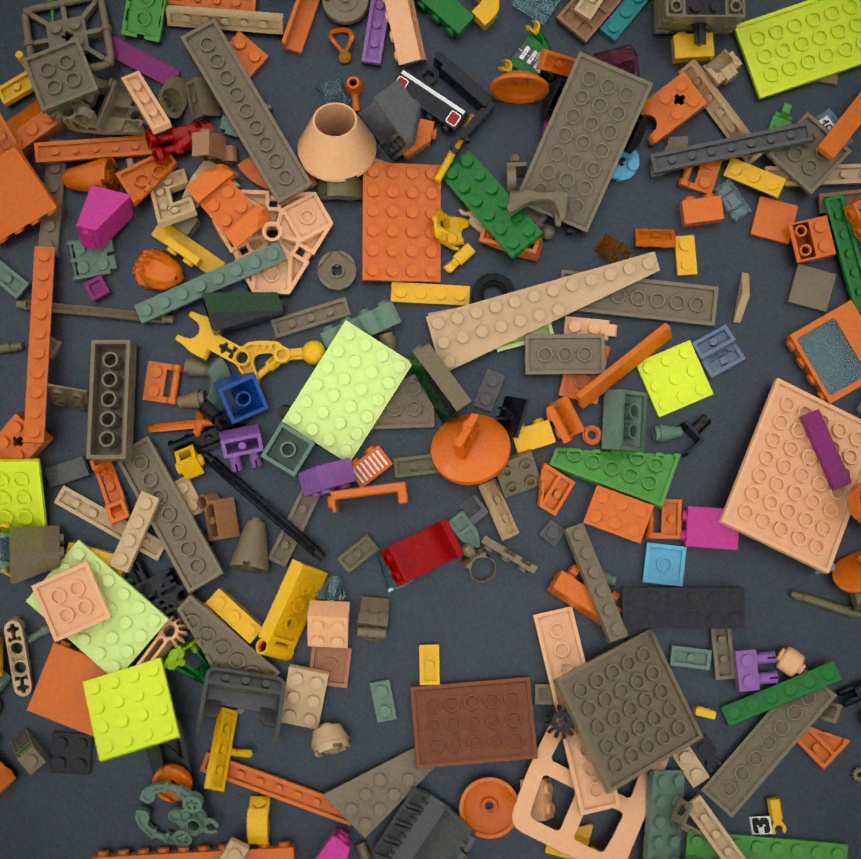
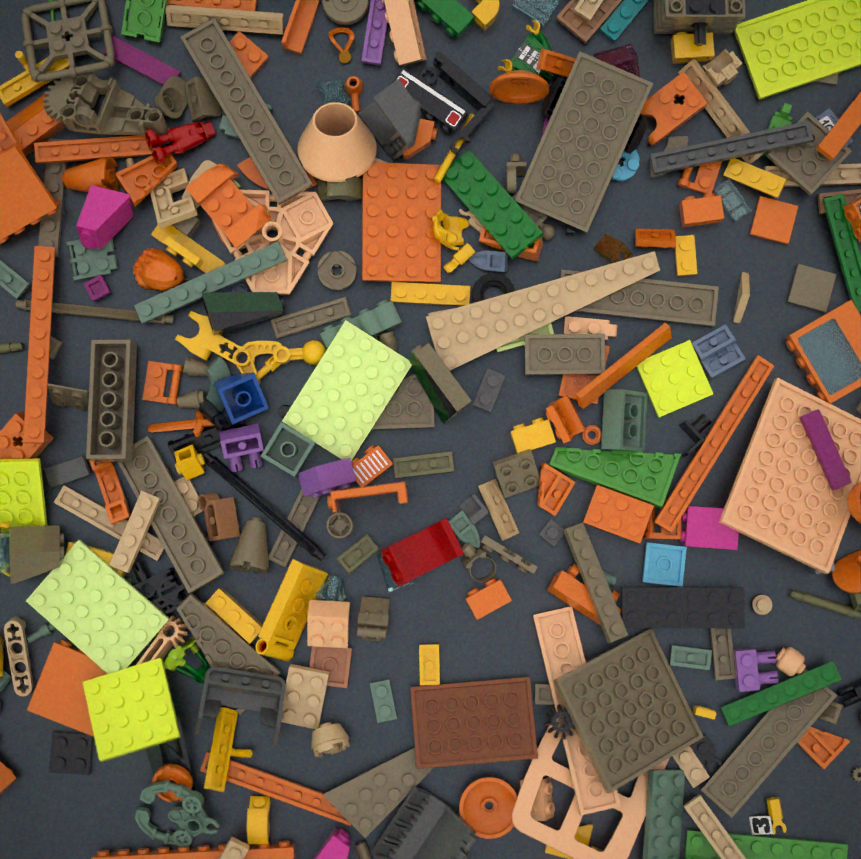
(29, 751): dark tan slope -> none
(60, 75): dark tan plate -> none
(71, 601): light nougat plate -> none
(146, 102): light nougat plate -> none
(213, 147): medium nougat hinge -> none
(340, 525): none -> dark tan wheel
(470, 449): orange bracket -> none
(488, 598): none -> orange brick
(490, 260): none -> sand blue plate
(512, 414): black piece -> none
(555, 200): dark tan animal -> none
(663, 433): sand green cone -> none
(681, 820): dark tan bracket -> none
(713, 444): none -> orange plate
(762, 604): none -> tan plate
(811, 239): orange slope -> none

